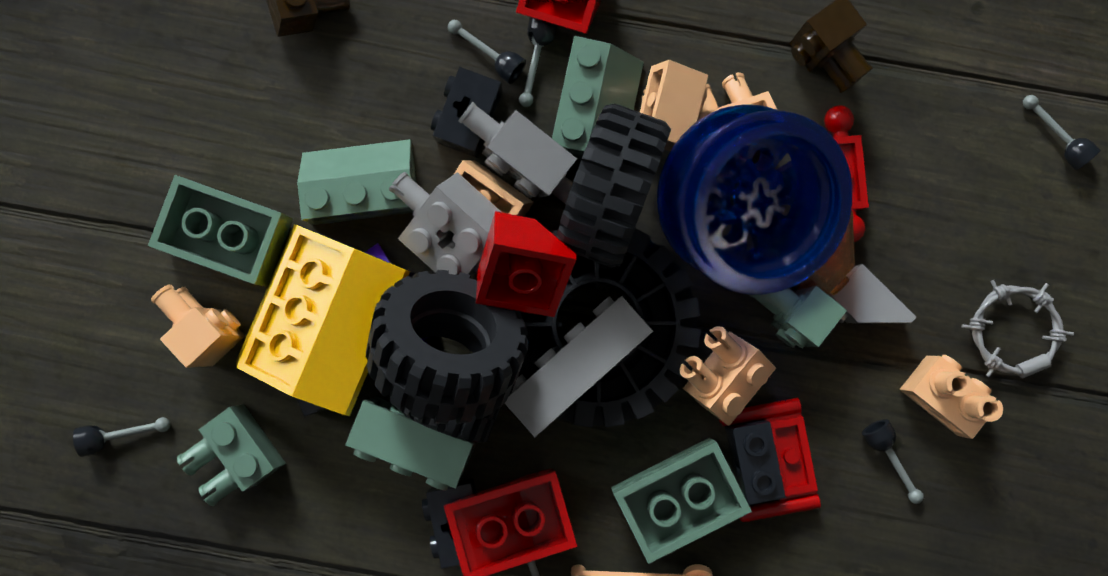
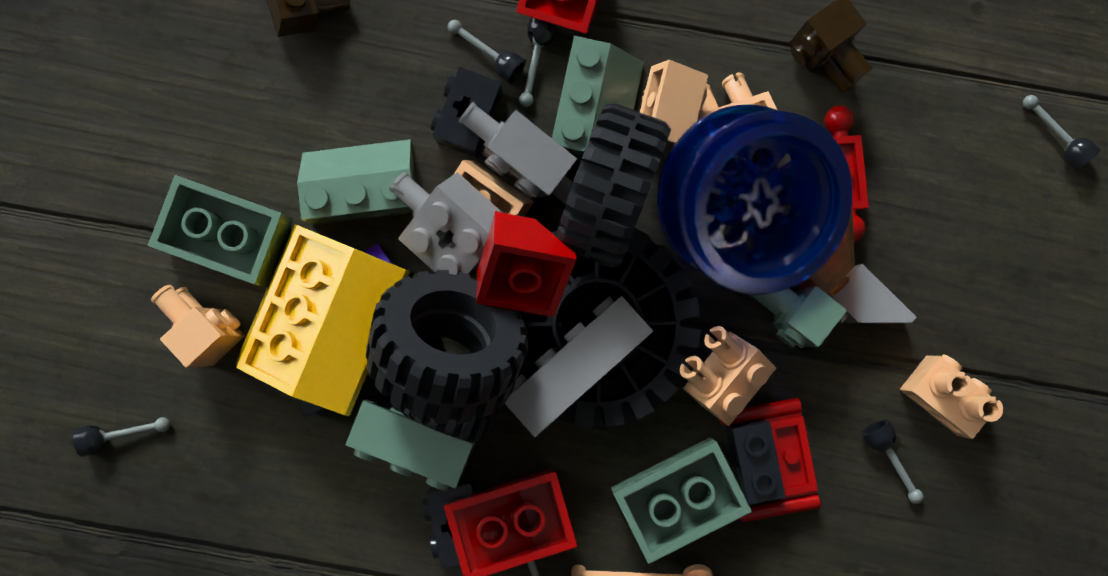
(240, 447): sand green brick -> none
(1033, 365): light grey piece -> none

